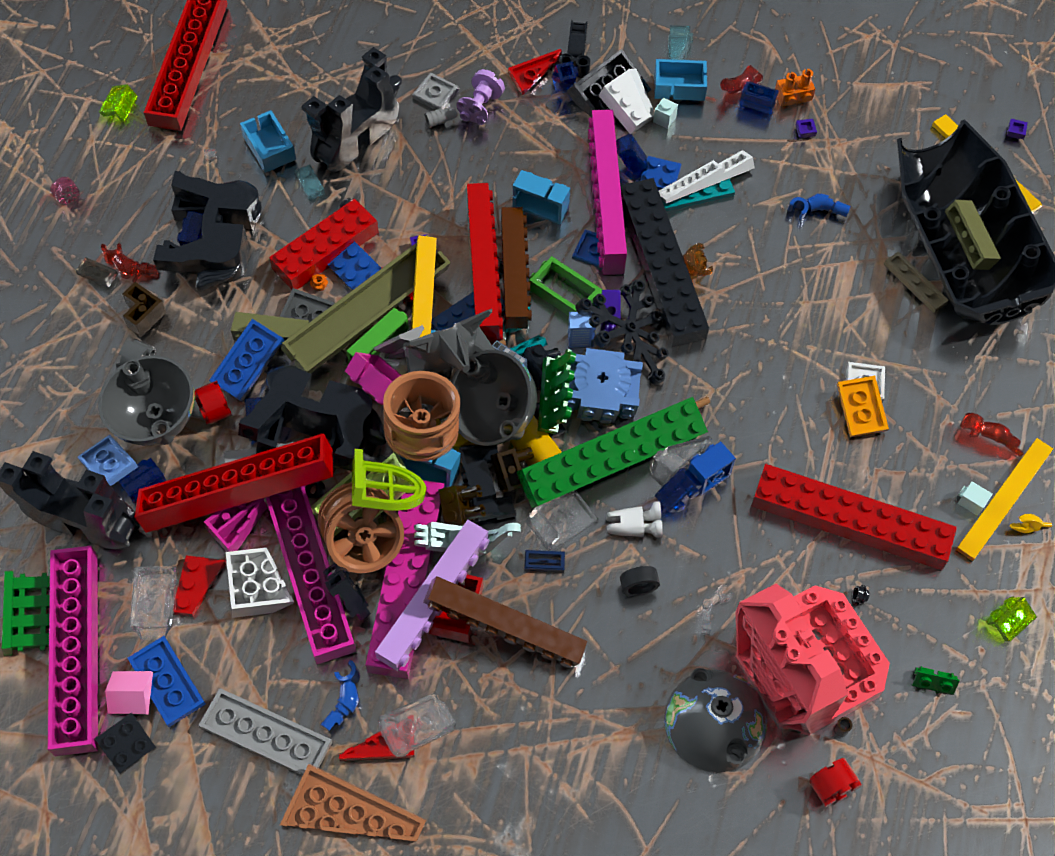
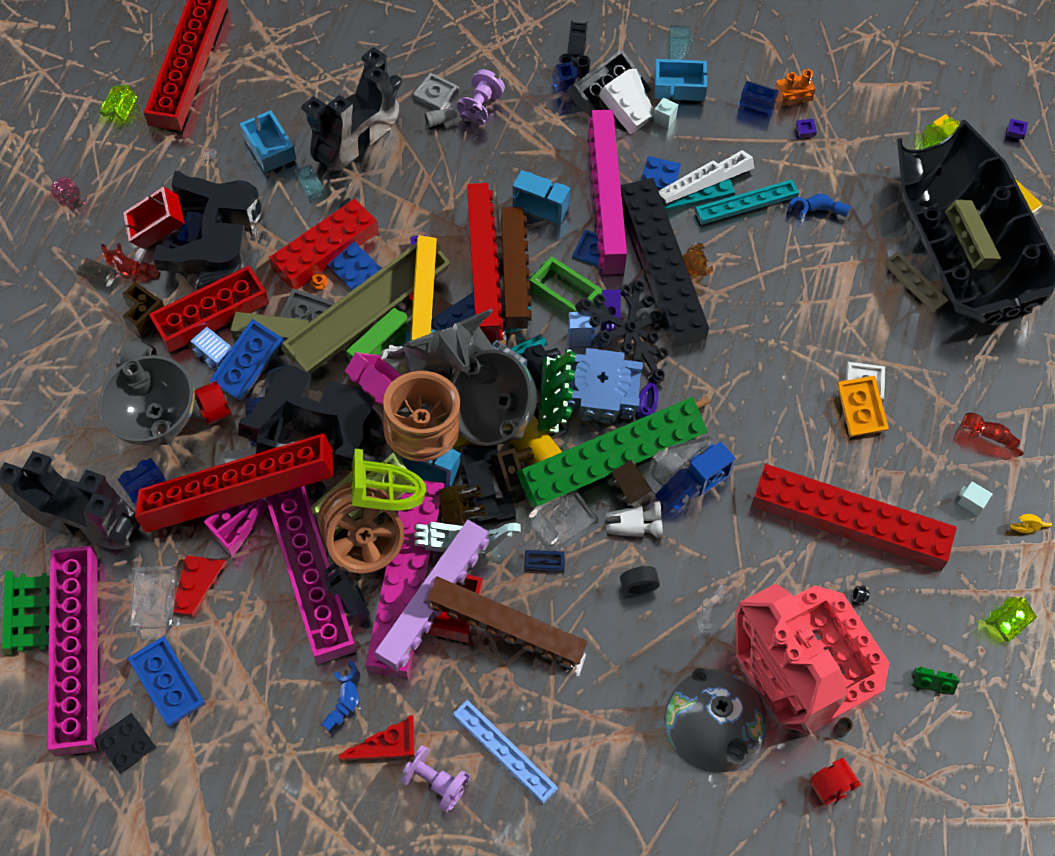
(108, 460): medium blue tile -> none
(129, 692): bright pink slope -> none
(152, 220): none -> red piece
(209, 307): none -> red brick
(210, 347): none -> light blue brick
(255, 583): white wedge -> none
(264, 732): light grey plate -> none
(339, 806): nougat wing -> none
(397, 342): light grey slope -> none
(416, 724): clear slope -> none
(442, 783): none -> lavender piece
(505, 752): none -> light blue tile
(529, 72): red wing -> none
(631, 154): clear blue brick -> none
(633, 484): none -> dark brown brick
(648, 400): none -> dark purple arm
(736, 84): clear red piece -> none
(746, 202): none -> teal plate
(937, 133): none -> clear neon green bracket
(1004, 499): yellow tile -> none

